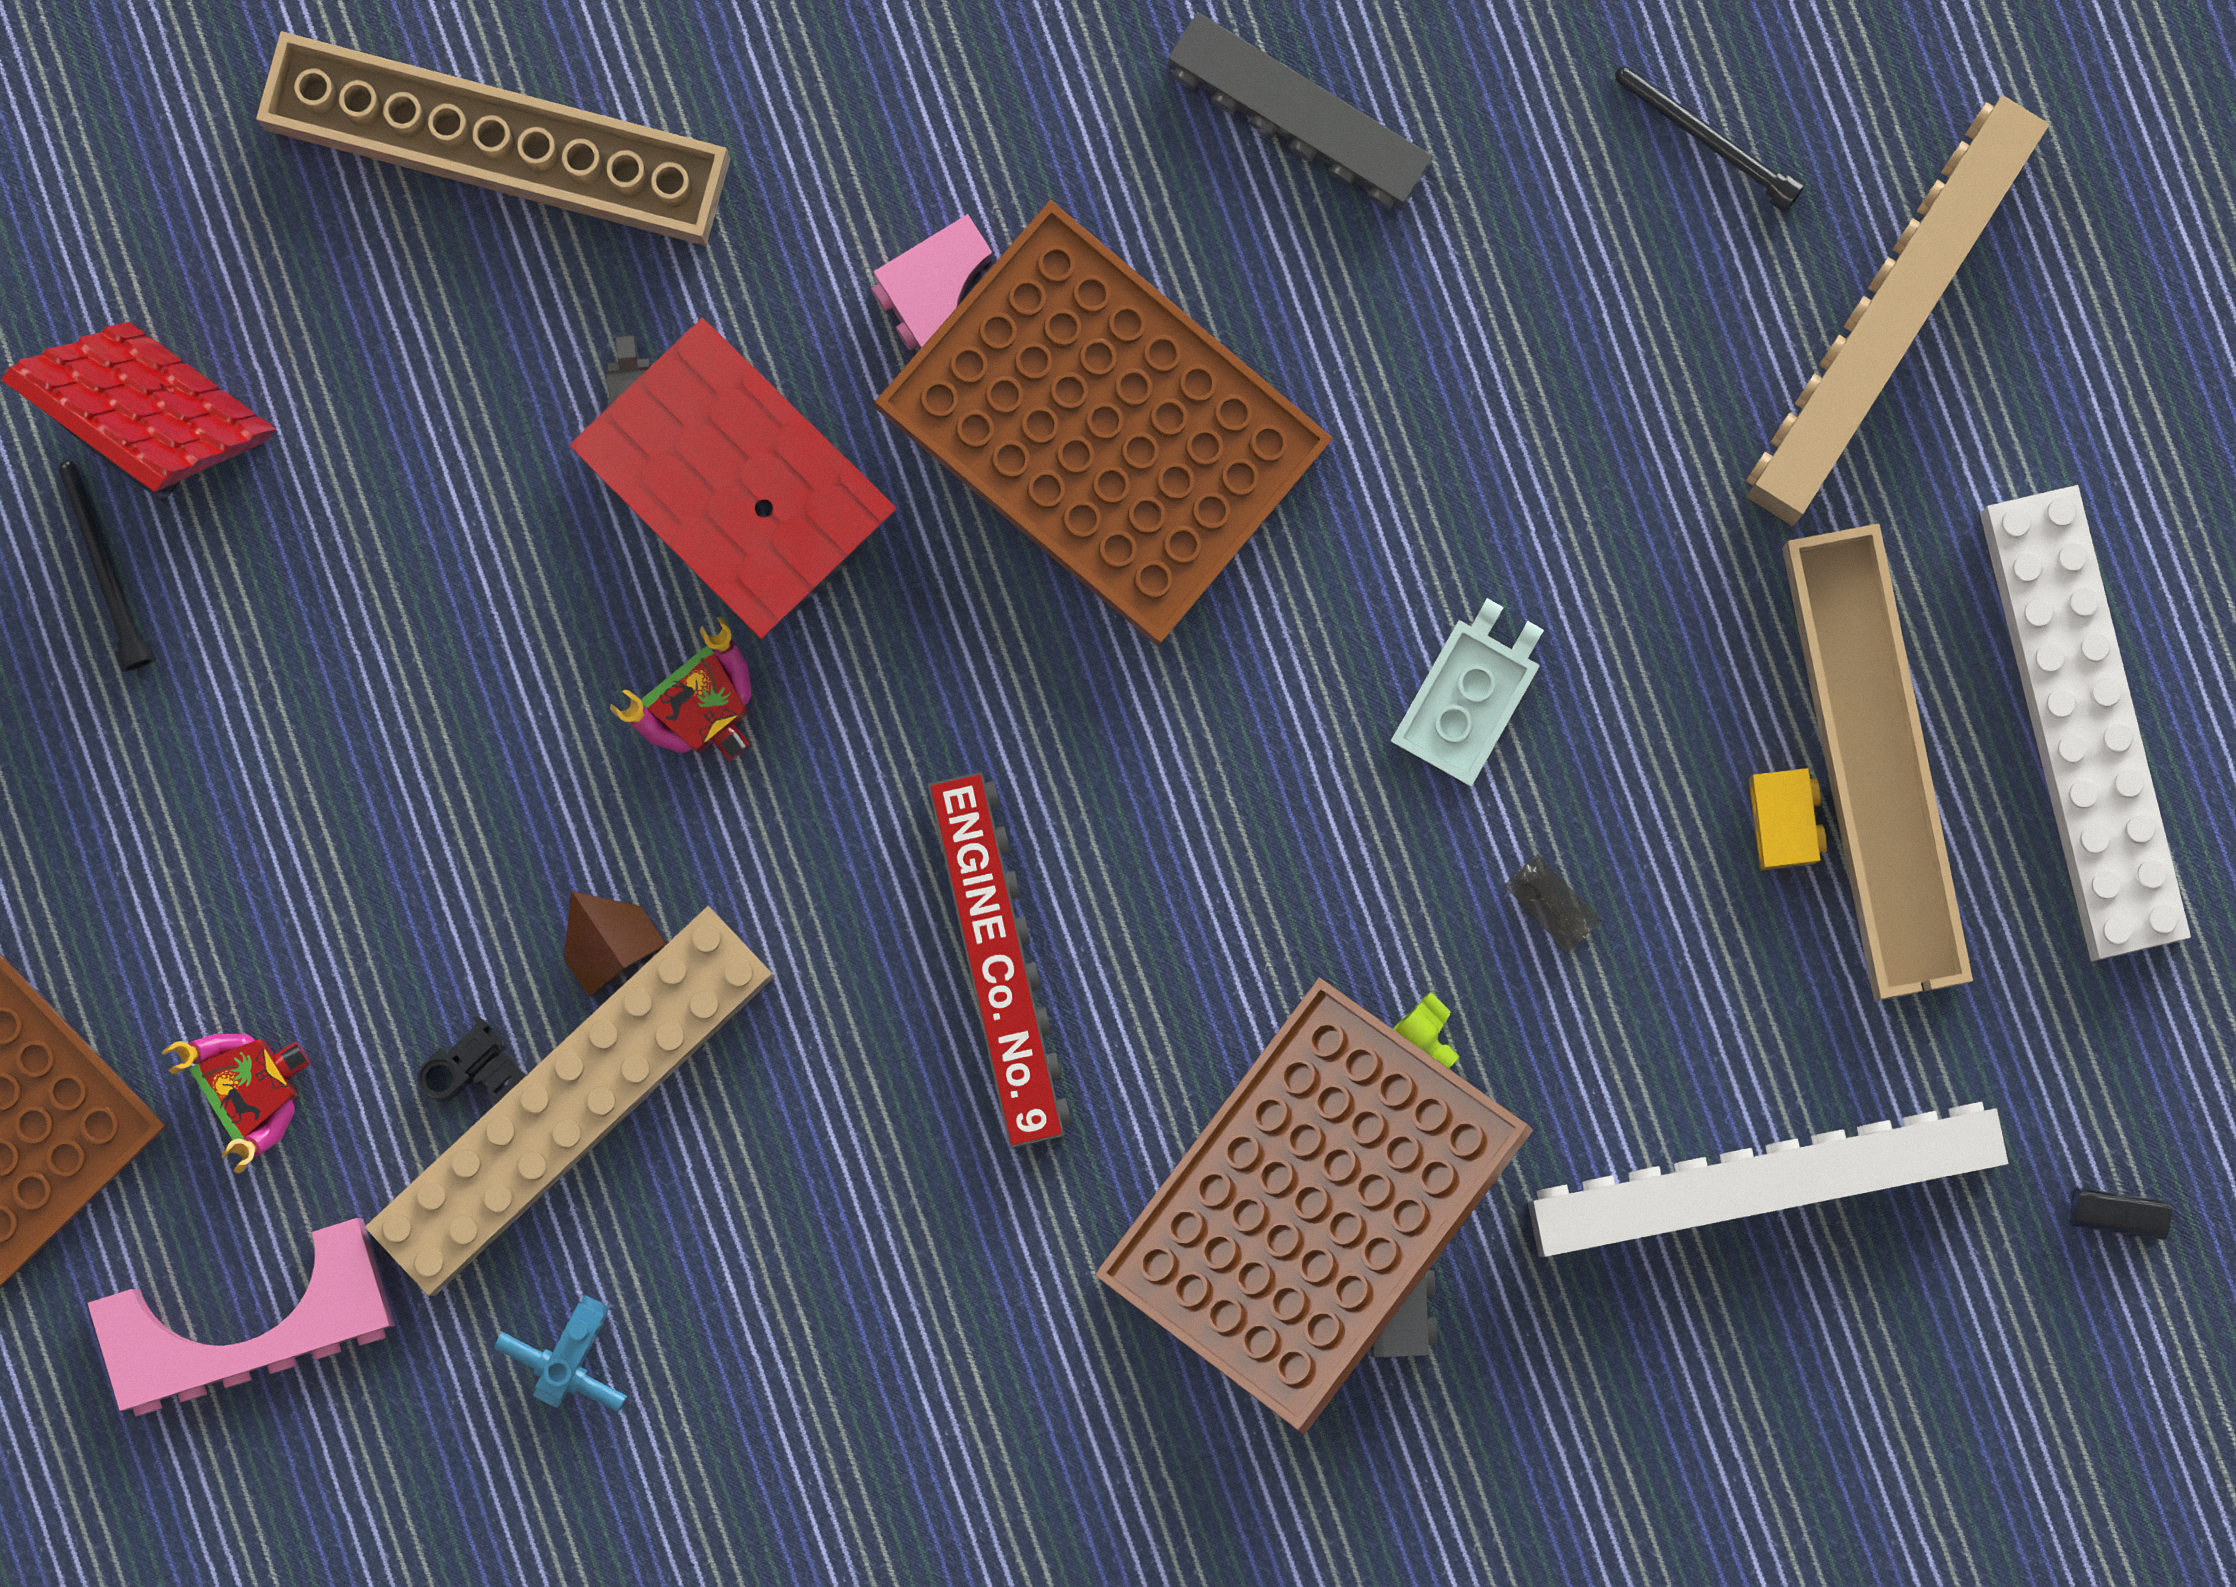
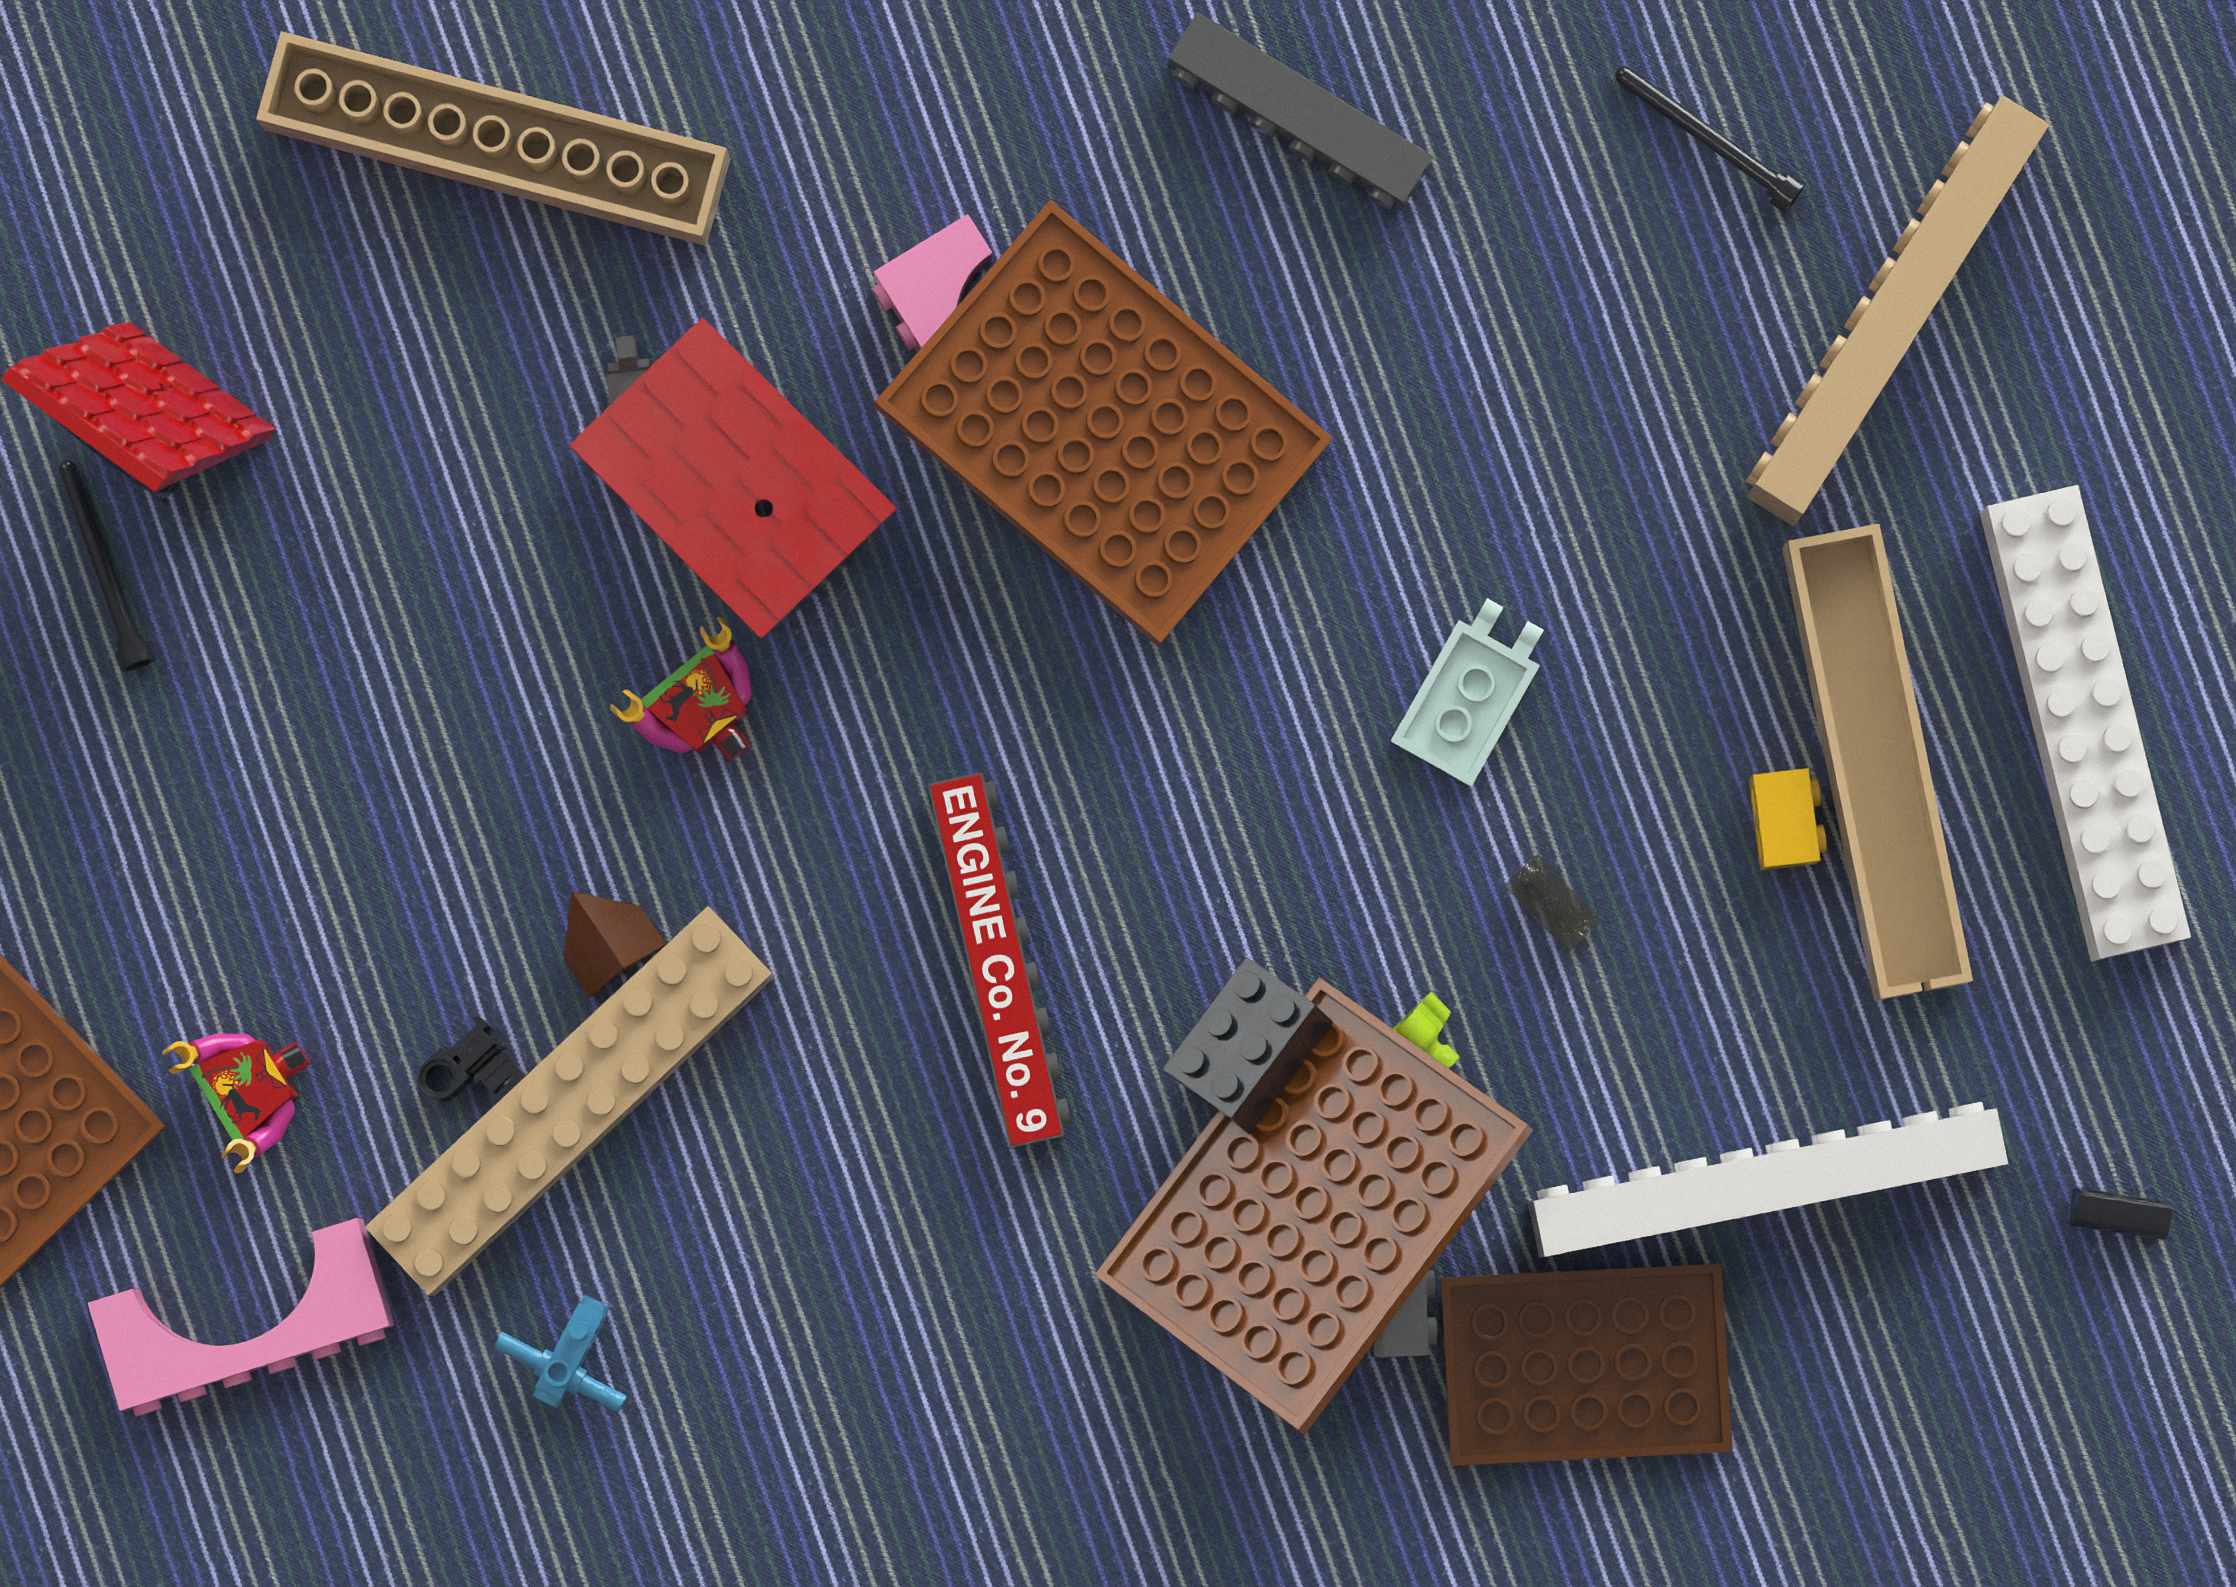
(1248, 1045): none -> brick
(1586, 1364): none -> reddish brown plate

